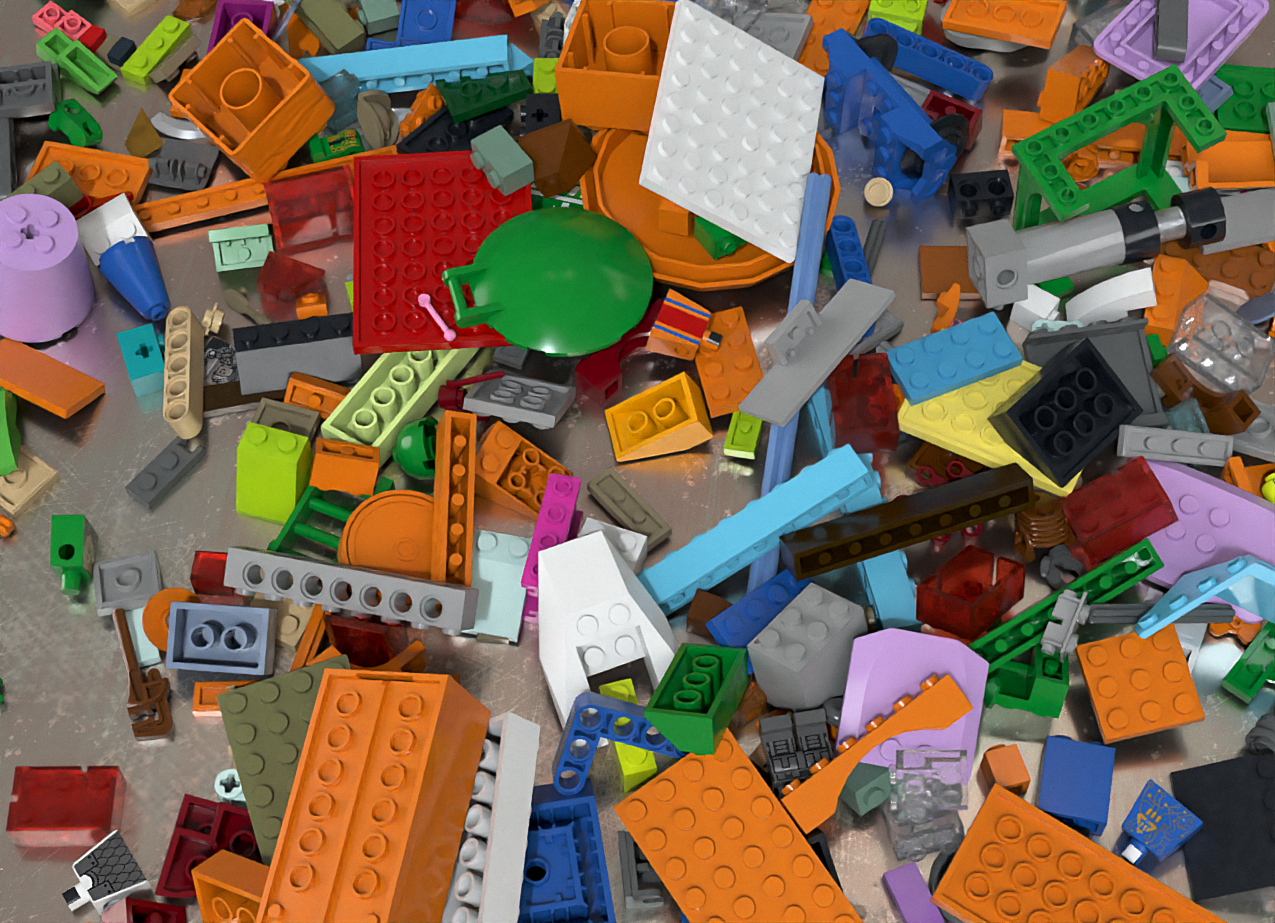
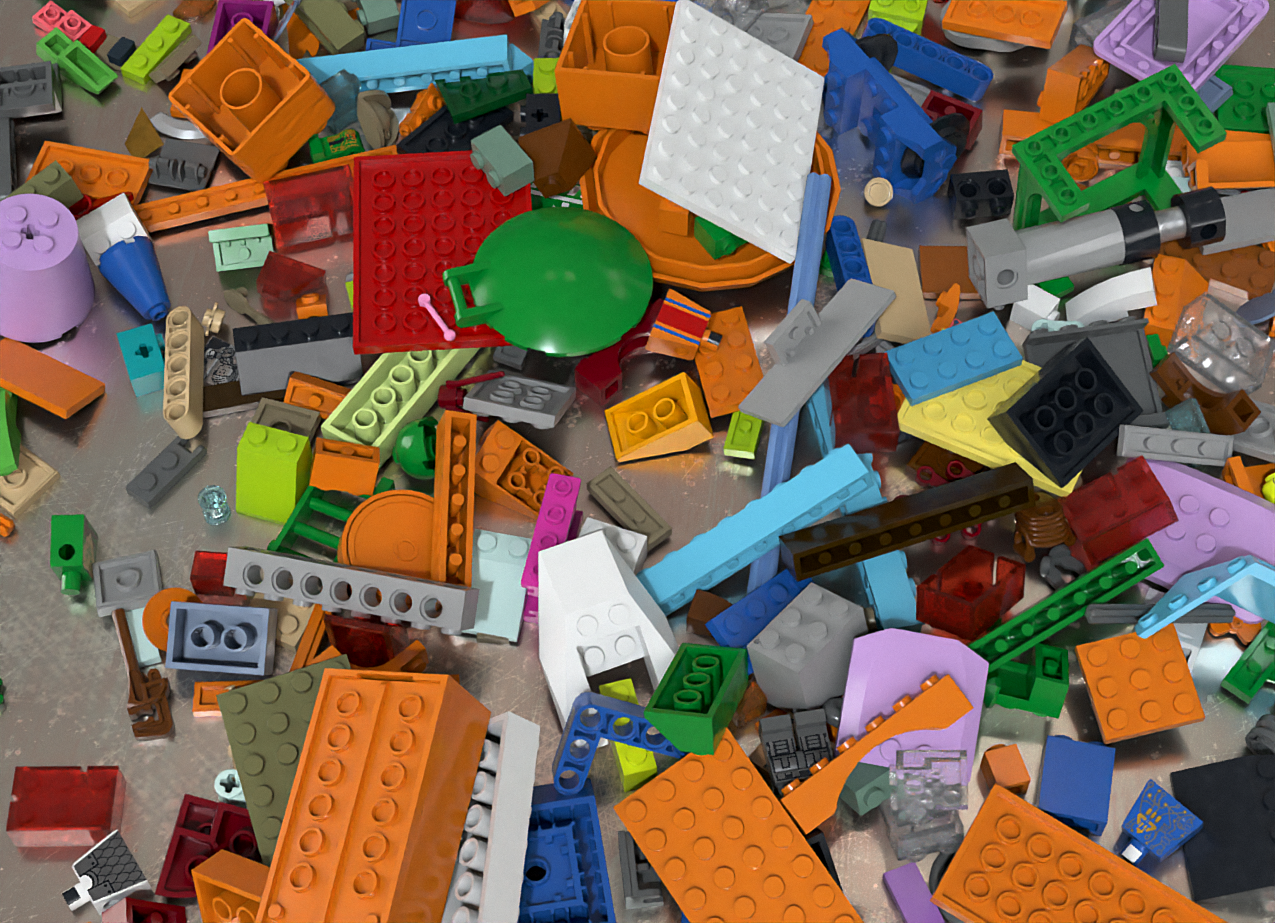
(75, 123): green leg -> none
(214, 505): none -> clear light blue bush
(896, 270): none -> tan tile
(1062, 637): light grey hinge -> none

